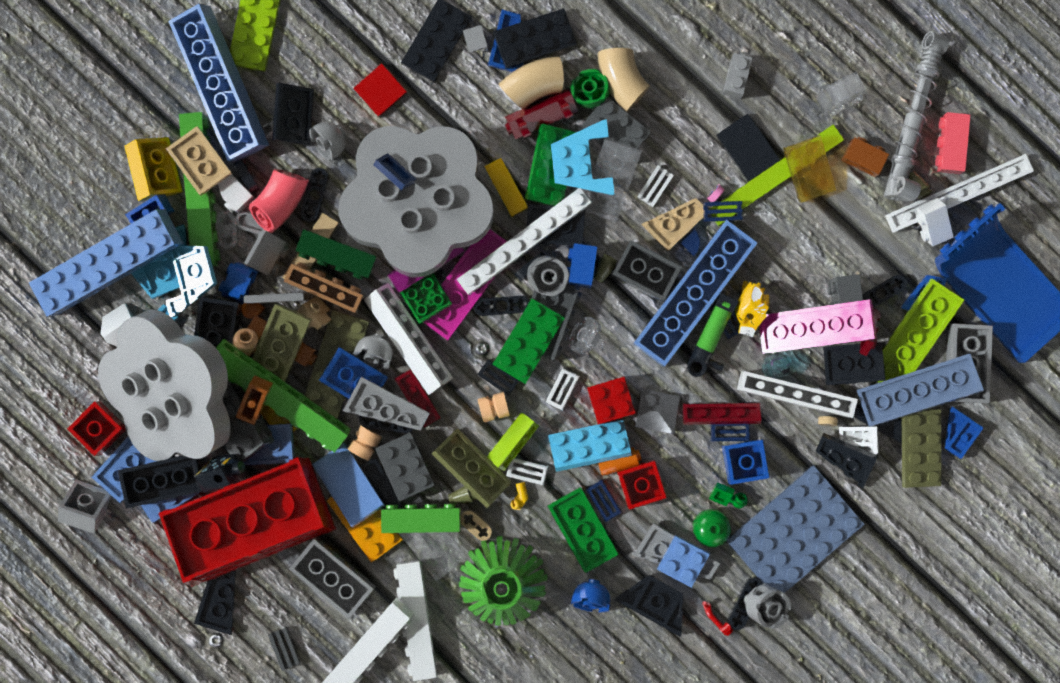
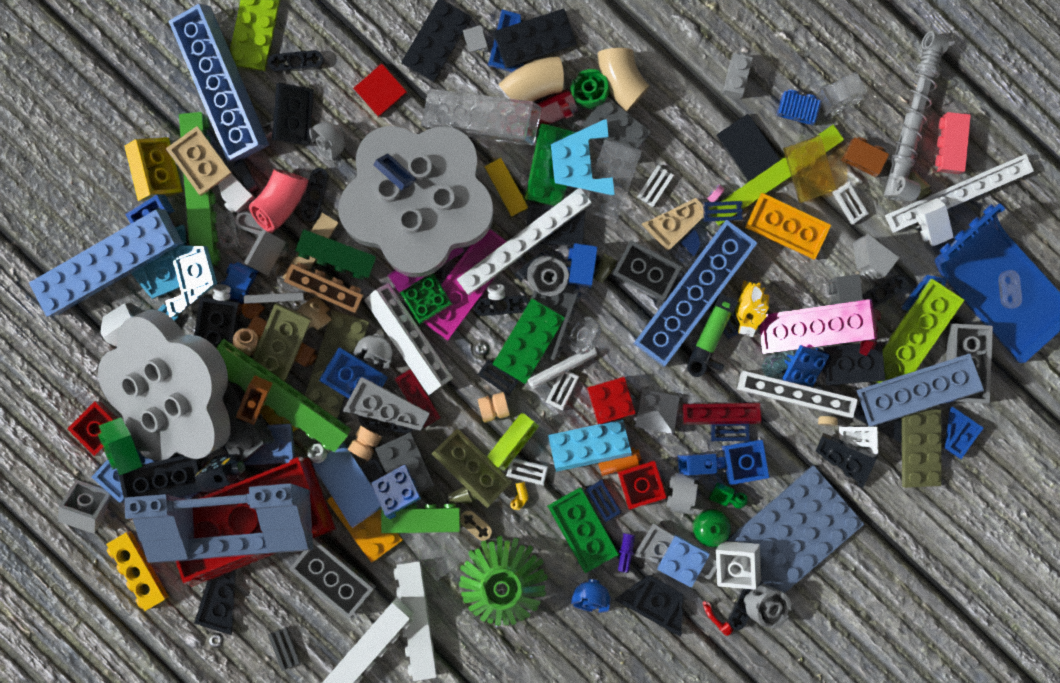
(119, 446): none -> green brick
(147, 574): none -> yellow brick
(167, 524): none -> sand blue brick
(221, 292): none -> white bush
(282, 67): none -> black beam
(319, 457): none -> white bush
(396, 491): none -> blue piece
(482, 116): none -> clear brick
(496, 291): none -> white bush
(560, 368): none -> white axle
(626, 553): none -> dark purple axle
(683, 494): none -> light grey brick
(694, 464): none -> blue torso
(738, 565): none -> white brick
(788, 226): none -> light orange plate
(799, 107): none -> blue brick
(805, 366): none -> blue piece
(836, 193): none -> white tile
(872, 258): none -> light grey slope
(1012, 289): none -> clear plate

